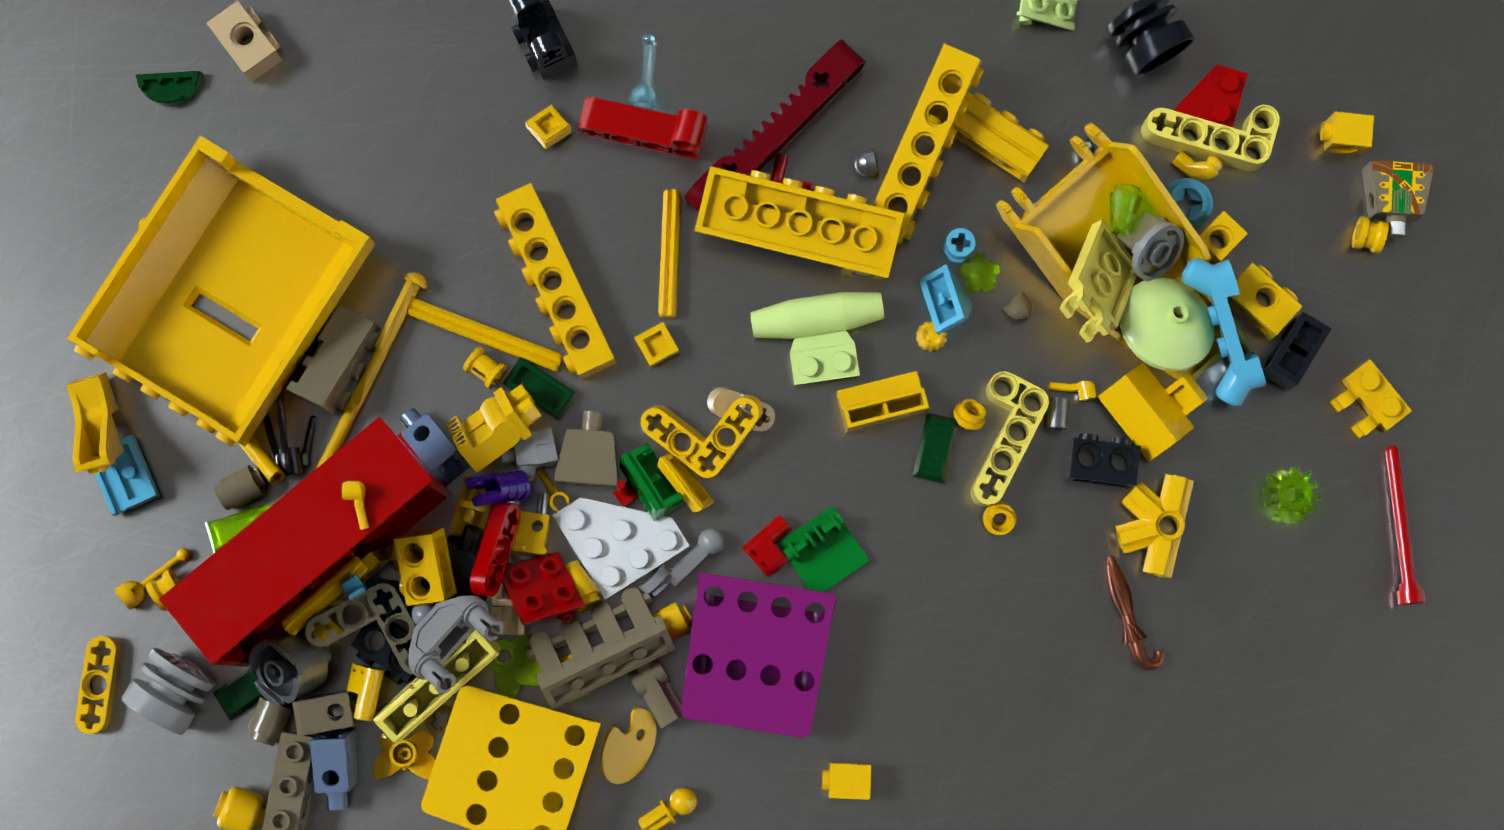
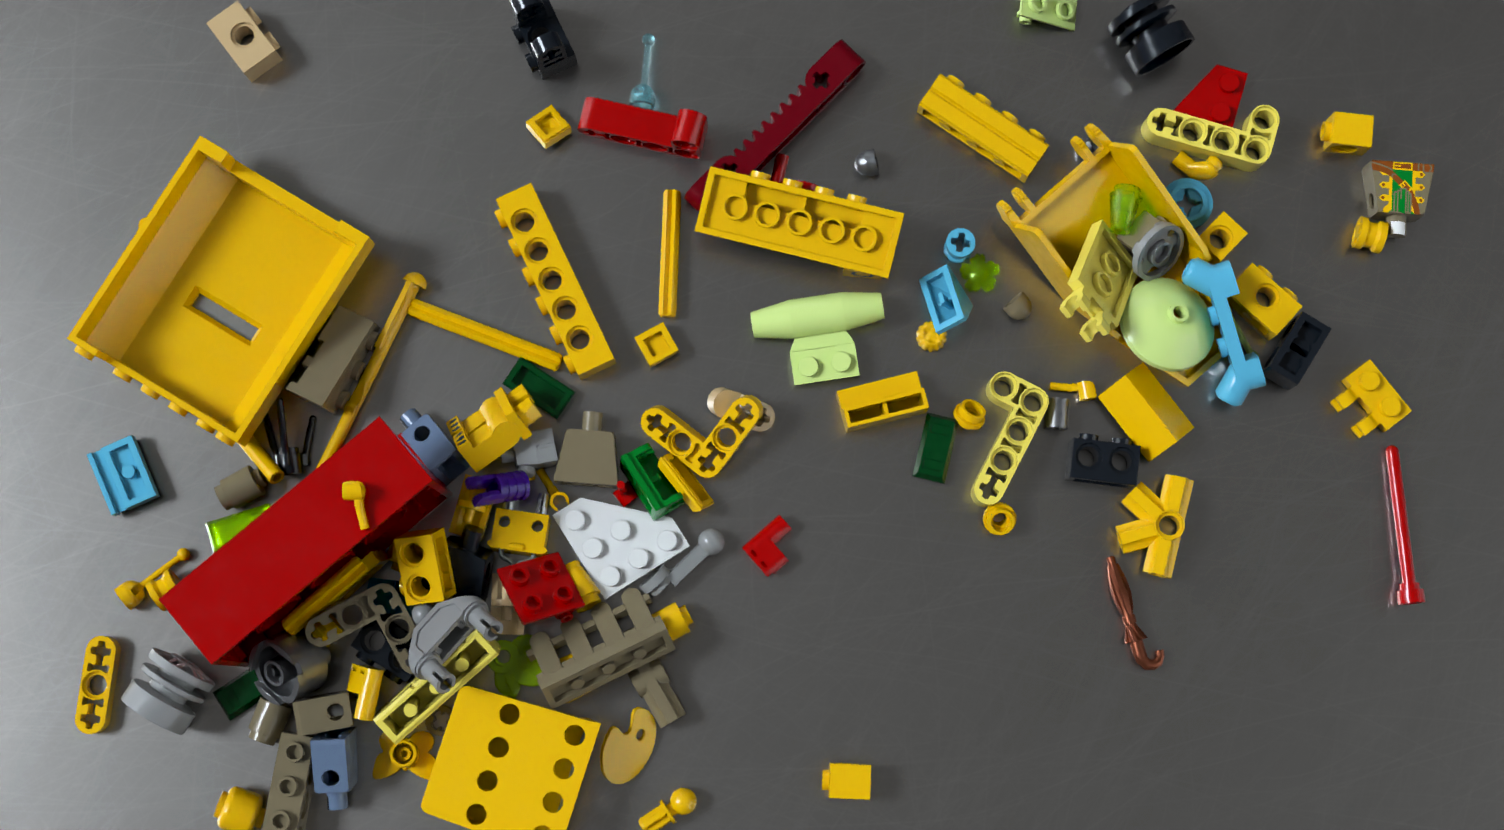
(95, 432): yellow arch -> none
(170, 88): dark green tile -> none
(353, 587): medium azure hand -> none
(484, 367): yellow bush -> none
(495, 549): red beam -> none
(756, 660): magenta piece -> none
(823, 551): green hinge -> none
(949, 63): yellow brick -> none
(1186, 393): yellow plate -> none
(1279, 494): clear neon green gear -> none

